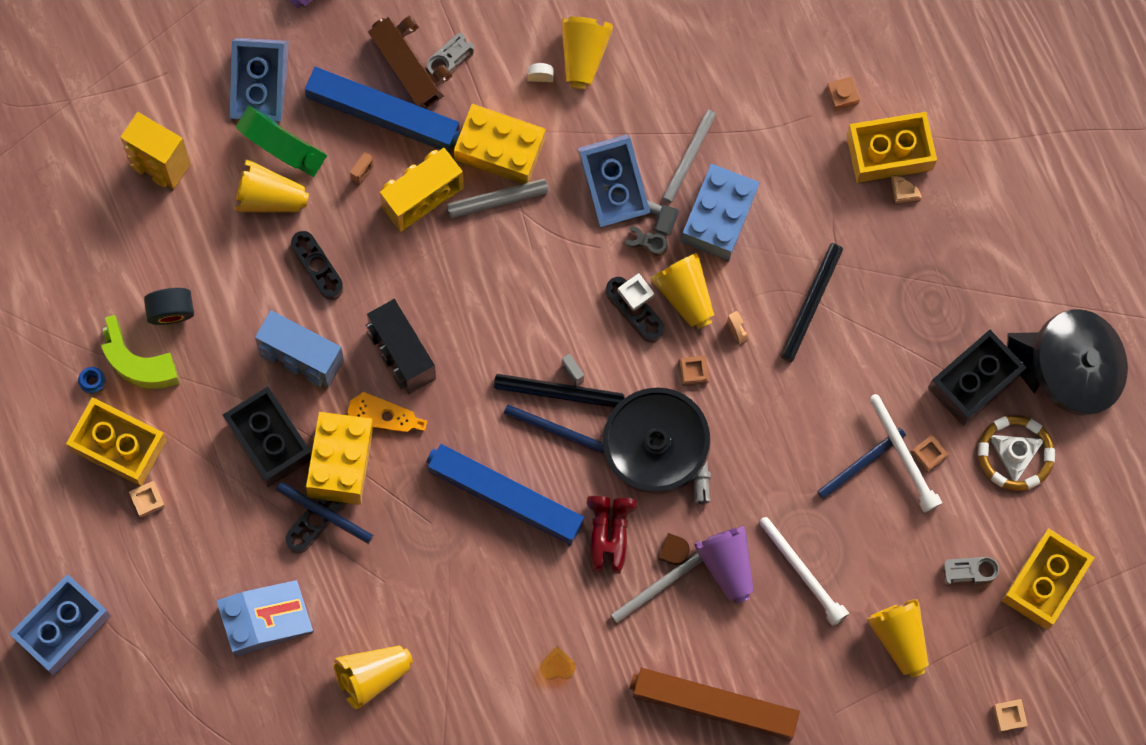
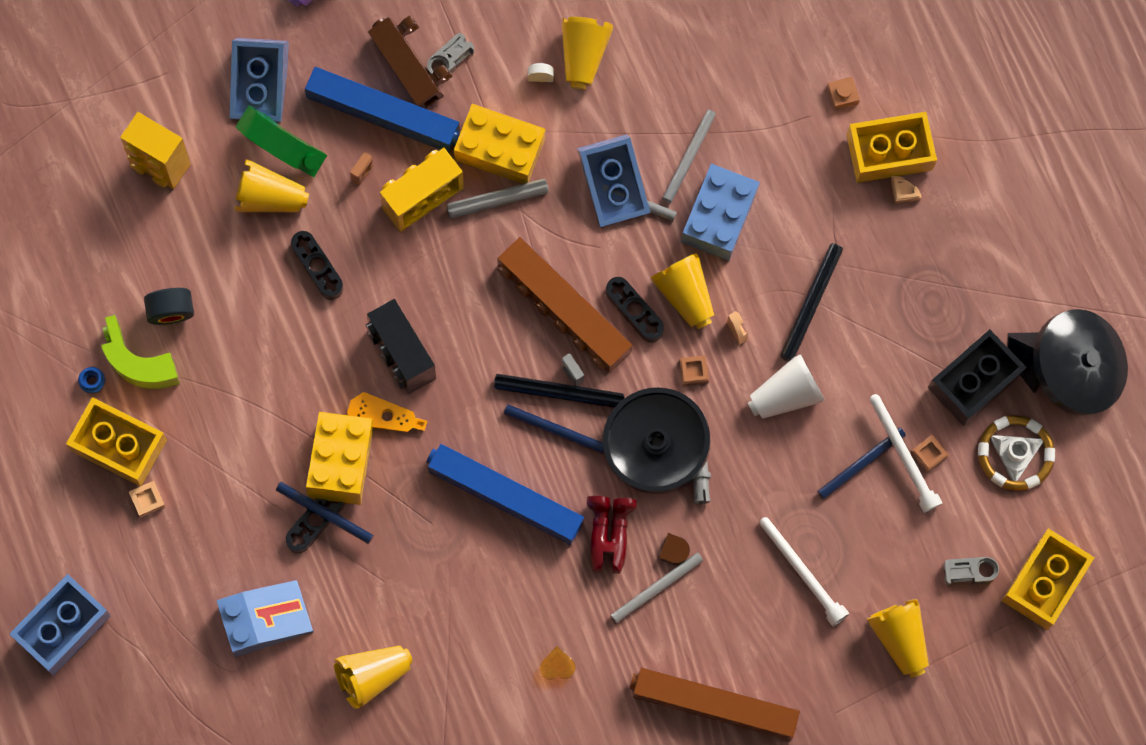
(267, 436): black brick -> none
(299, 349): medium blue brick -> none
(564, 305): none -> dark orange brick
(636, 292): white plate -> none
(656, 242): dark grey bar -> none
(729, 562): medium lavender cone -> none
(786, 390): none -> white cone
(1010, 715): light nougat tile -> none

